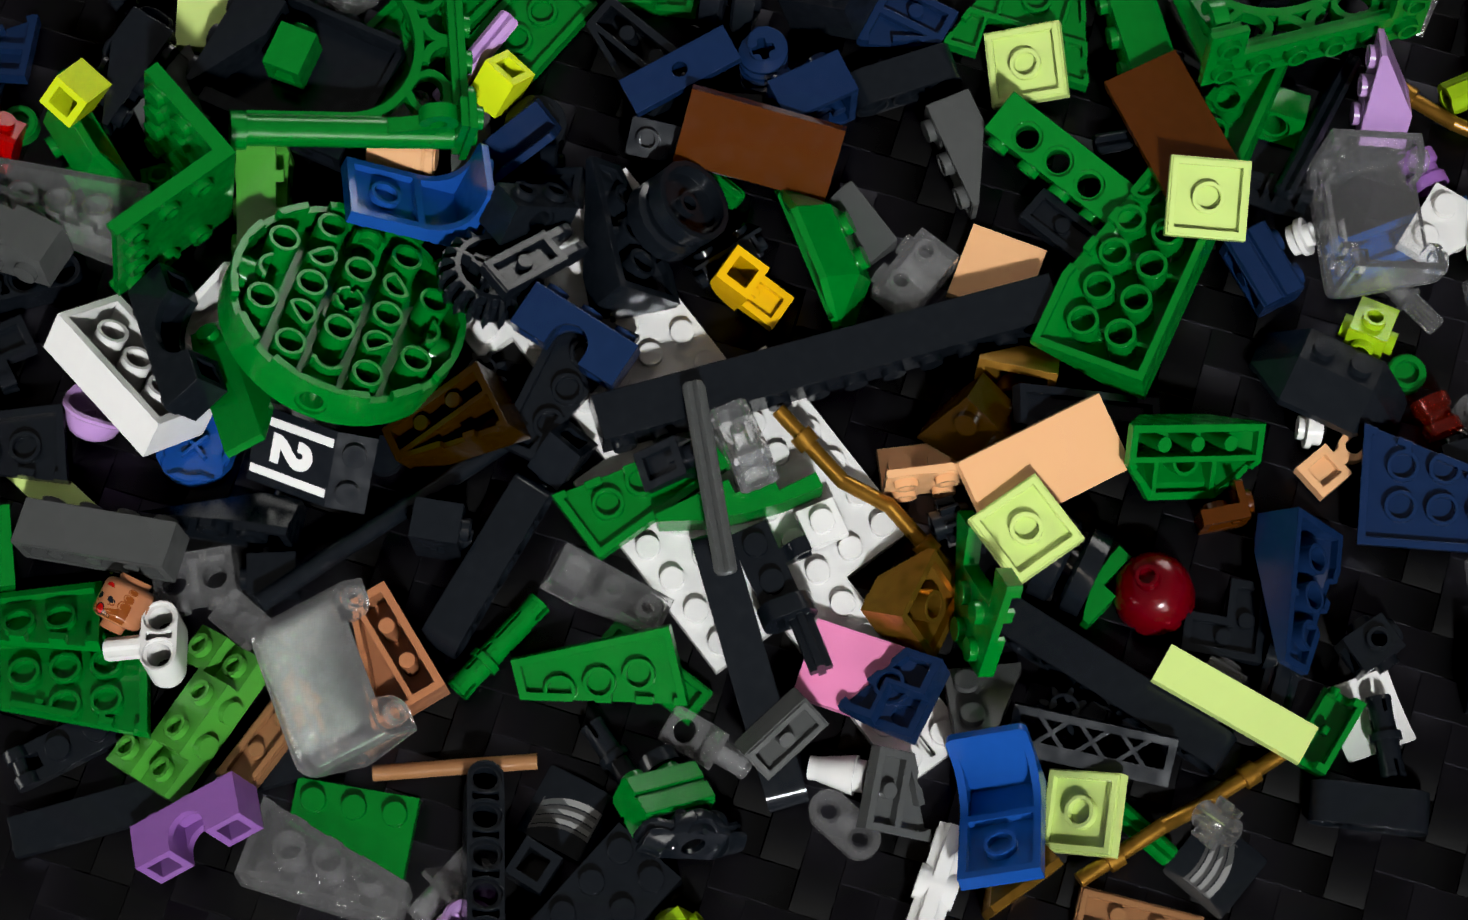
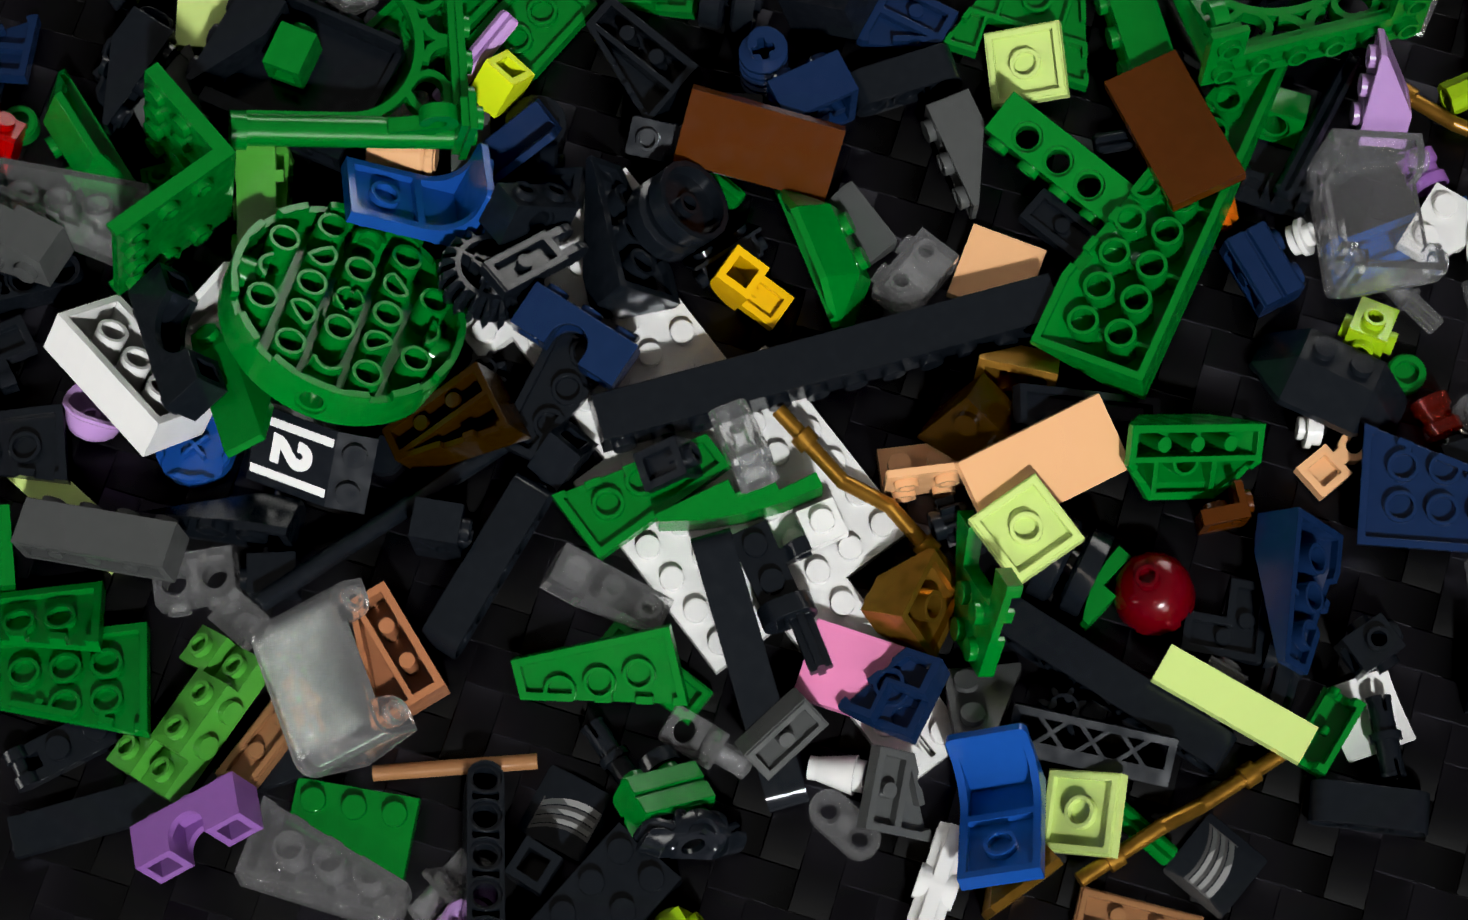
(75, 92): neon yellow brick -> none
(123, 603): nougat head -> none
(155, 645): white beam -> none
(493, 652): green pin -> none
(701, 58): dark blue tile -> none
(709, 478): dark grey axle -> none
(1207, 198): yellowish green tile -> none
(1217, 823): clear gear -> none

